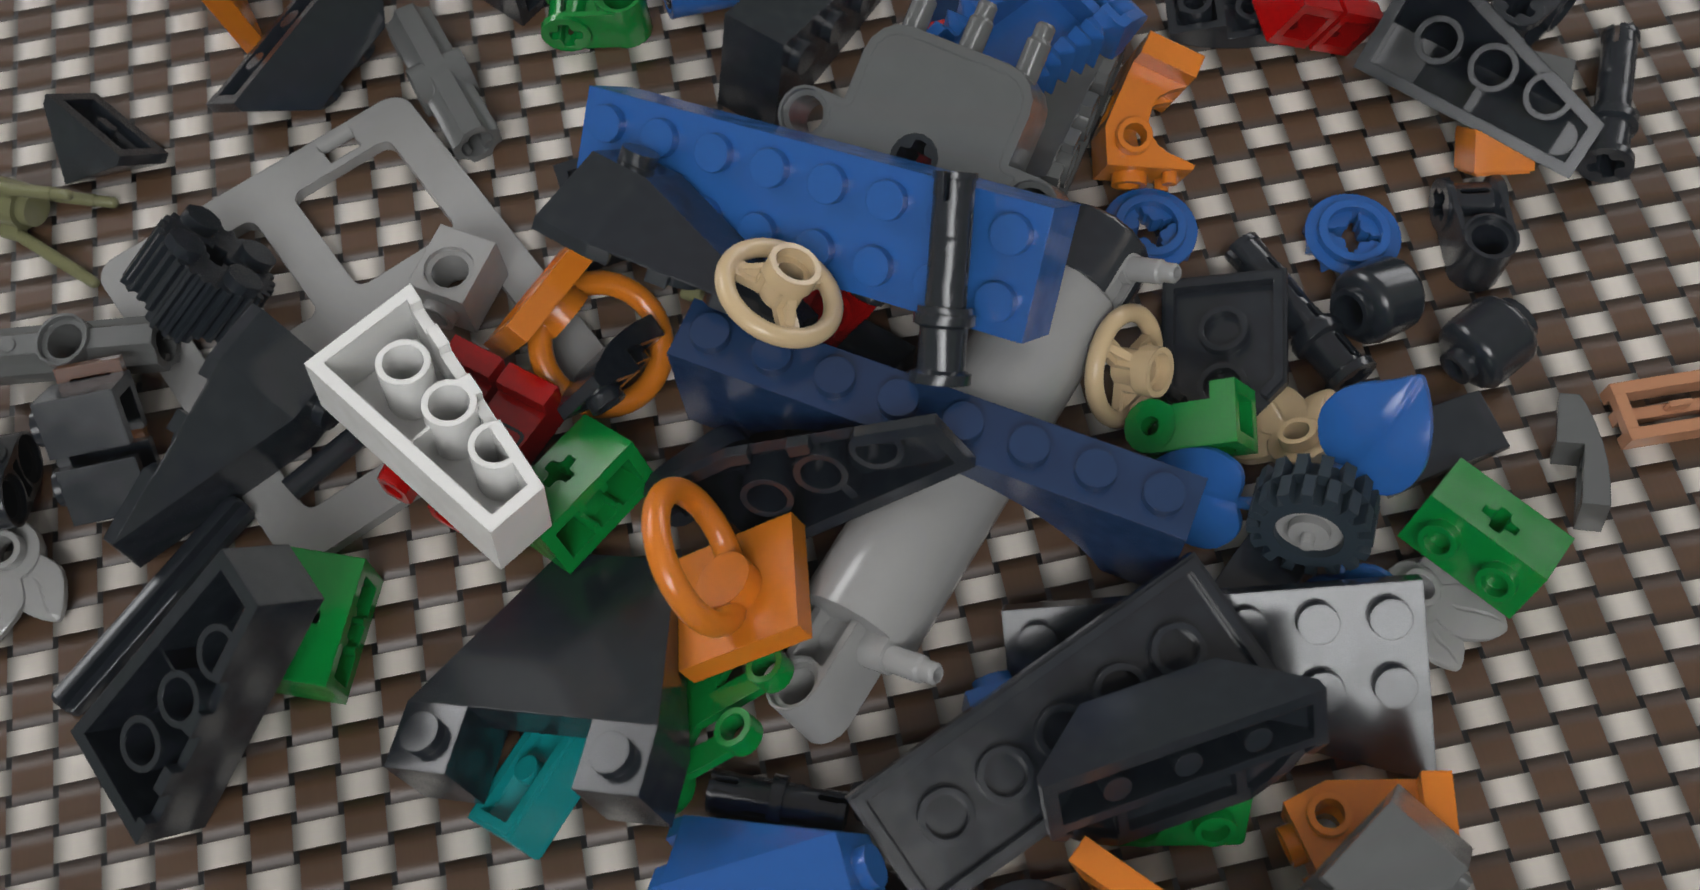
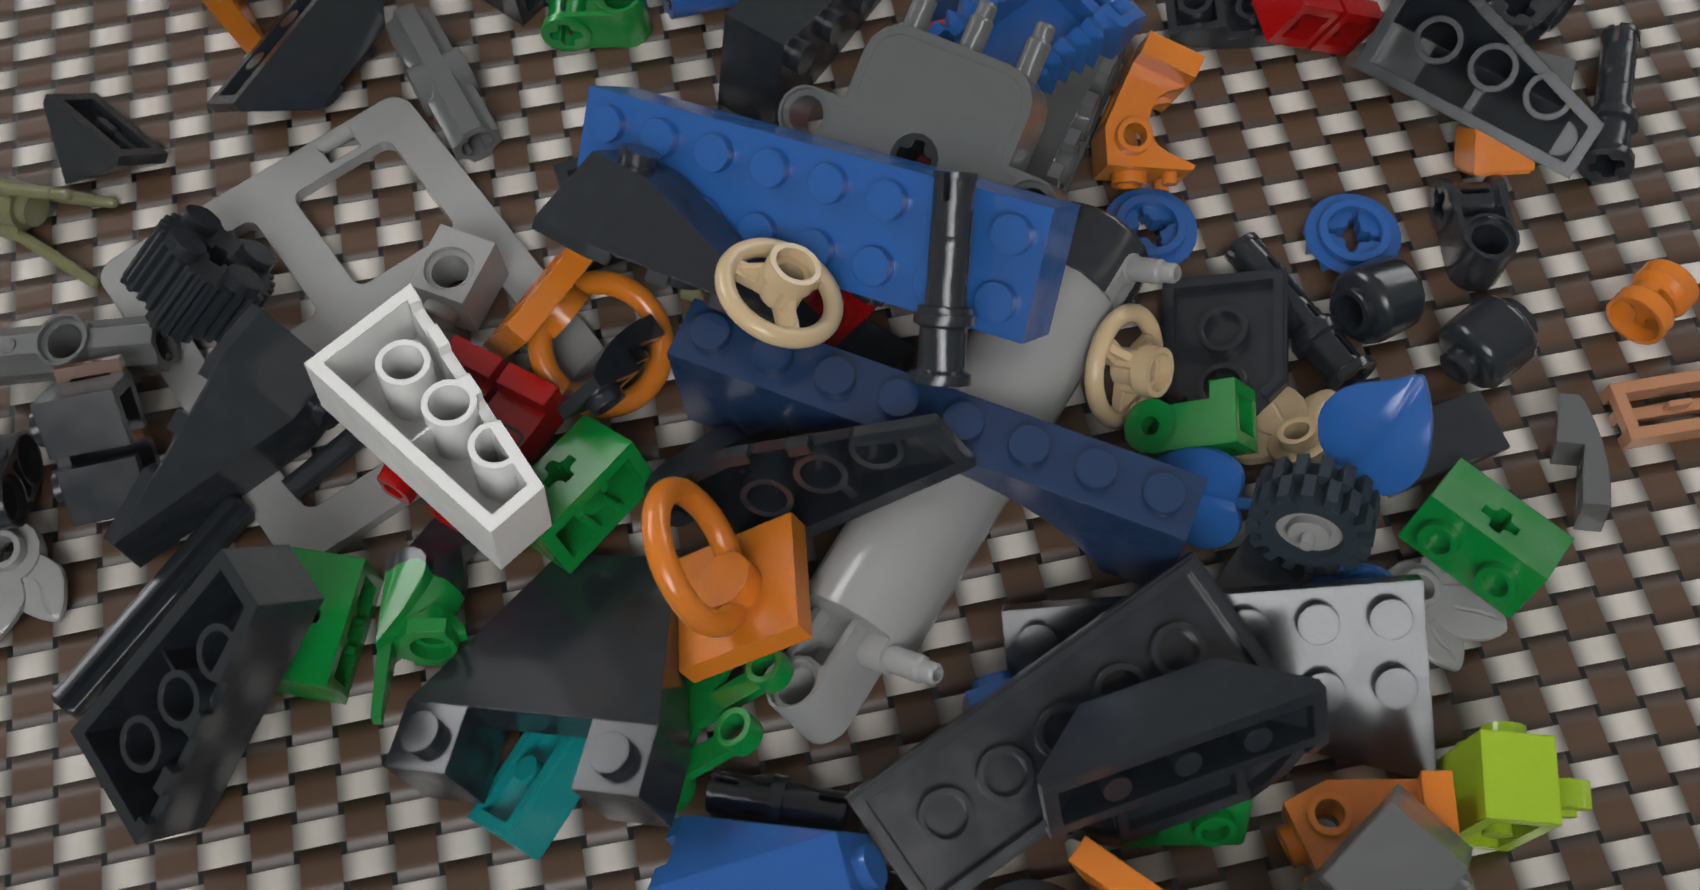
(420, 606): none -> green animal
(1510, 786): none -> lime brick
(1659, 295): none -> orange wheel

